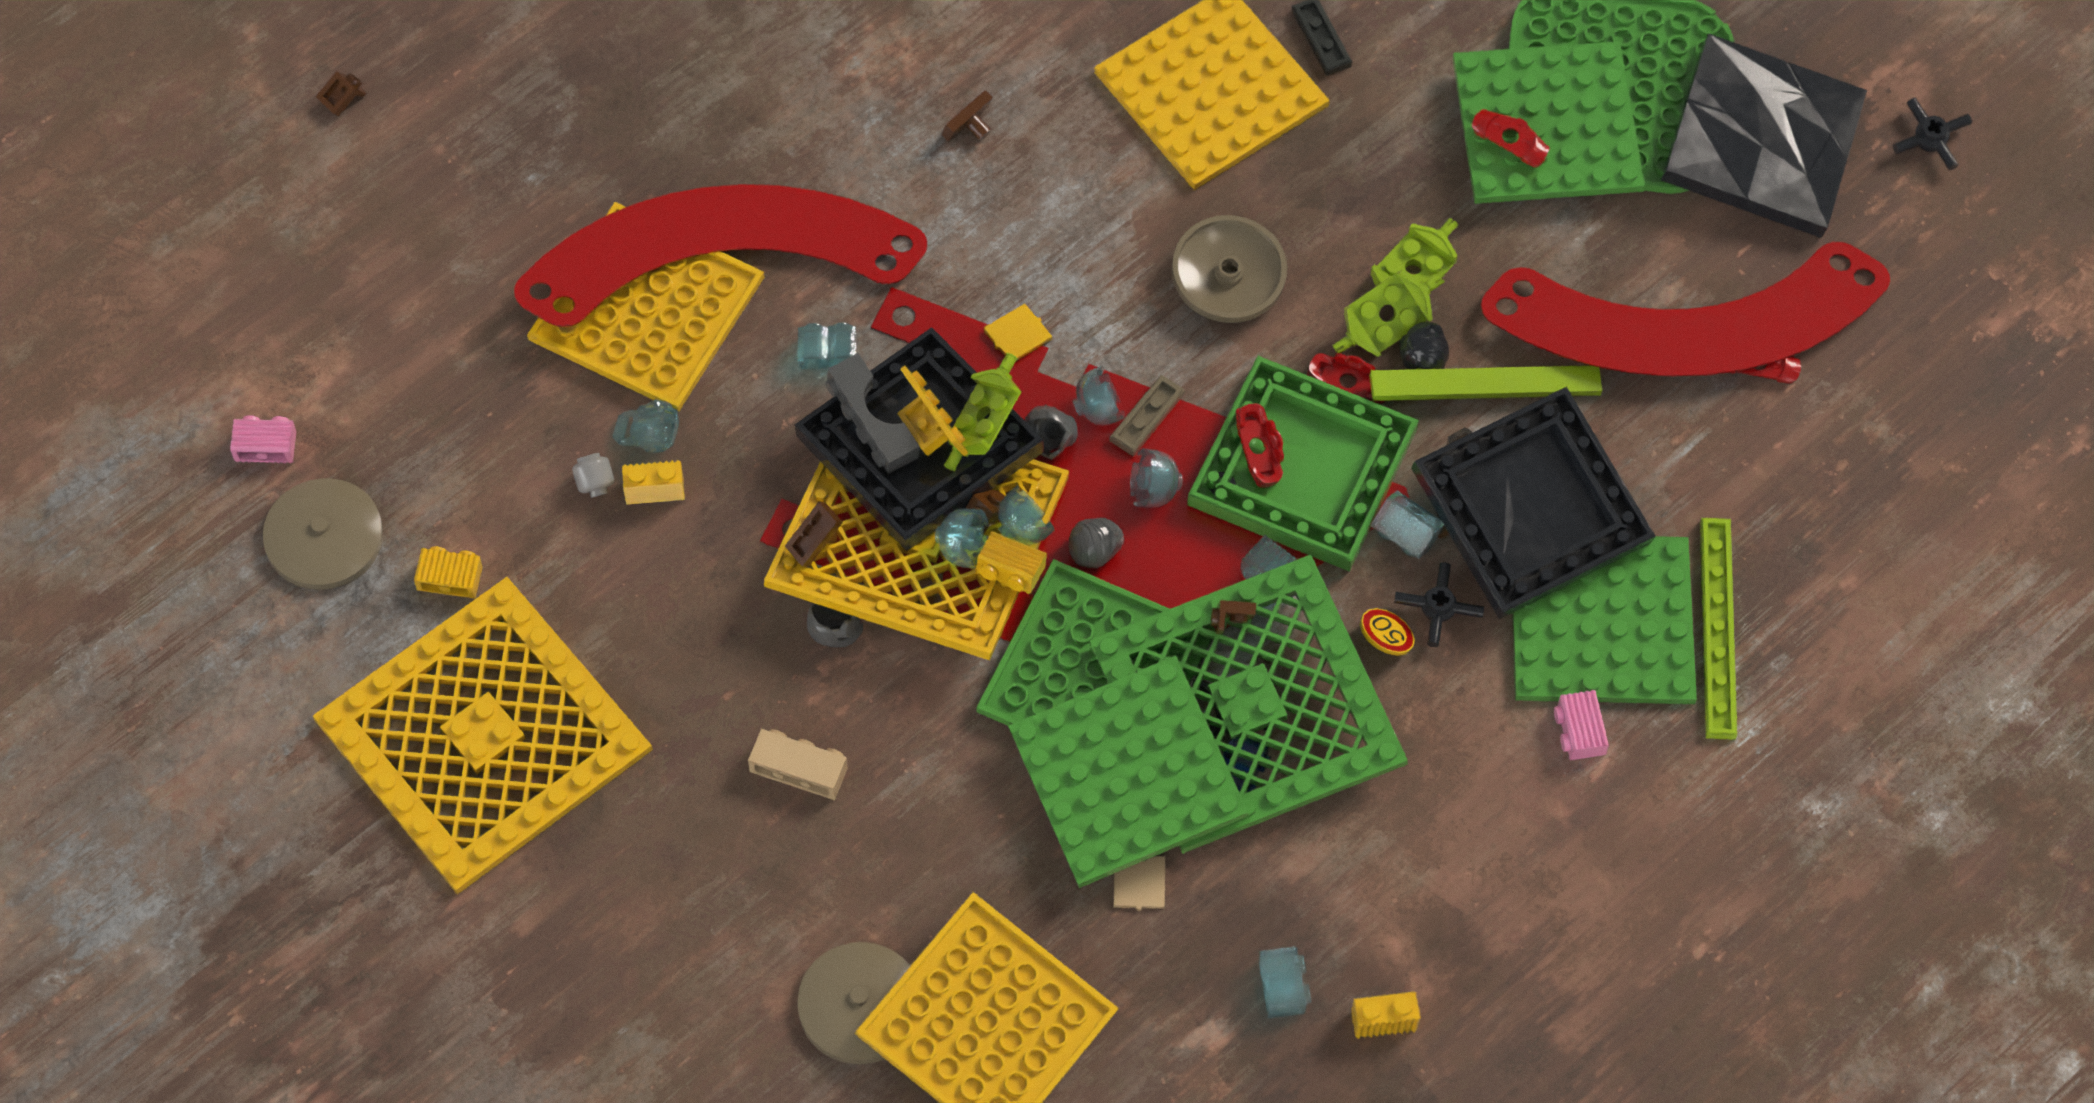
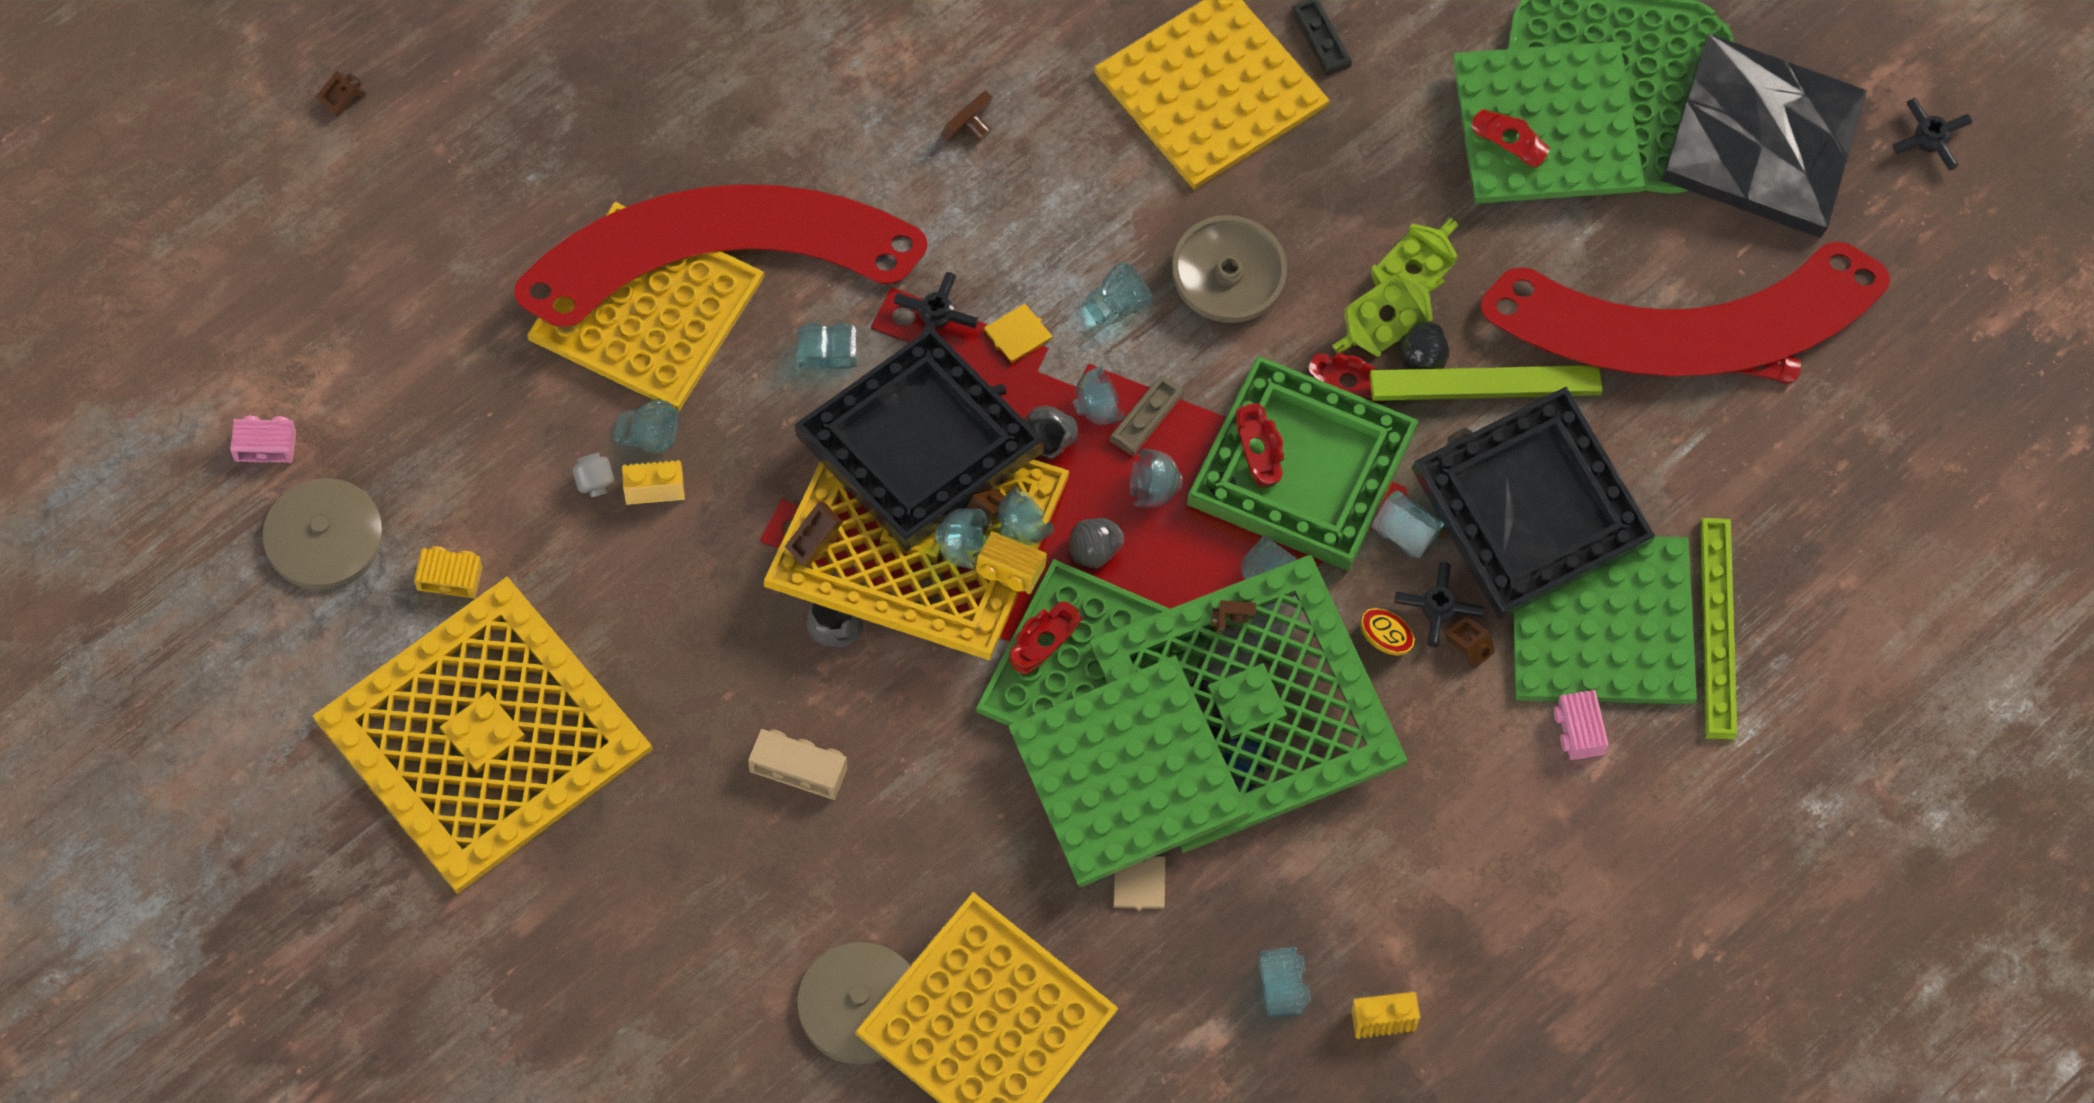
(890, 443): dark grey arch -> none
(927, 422): yellow bracket -> none
(936, 308): none -> black bar
(993, 395): lime plate -> none
(1059, 622): none -> red piece
(1122, 292): none -> clear light blue piece
(1471, 640): none -> reddish brown bracket

